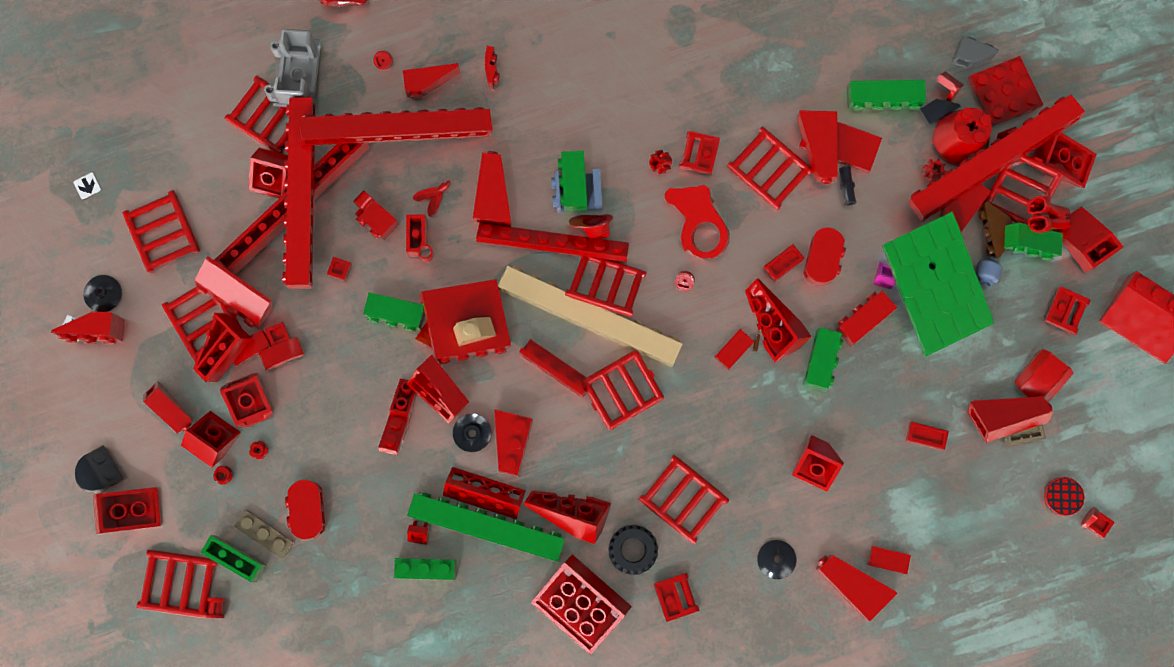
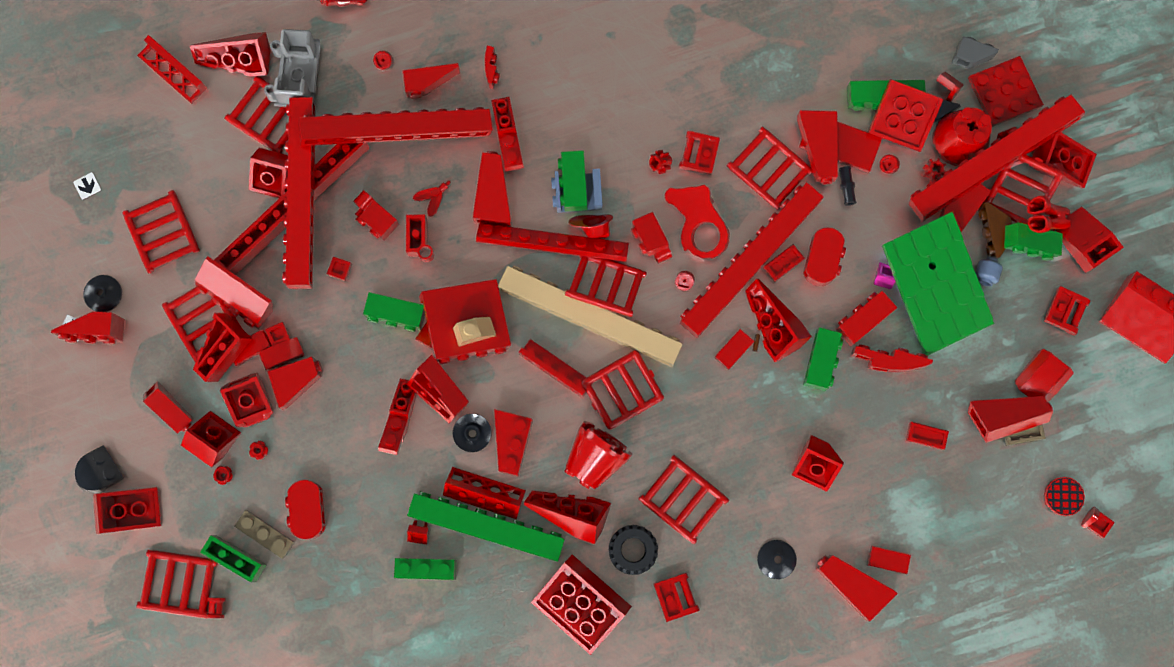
(173, 63): none -> red fence
(240, 54): none -> red wedge
(293, 380): none -> red slope
(507, 134): none -> red slope
(595, 456): none -> red cone
(651, 237): none -> red hinge
(751, 260): none -> red brick
(889, 164): none -> red tile
(898, 361): none -> red slope
(905, 115): none -> red plate

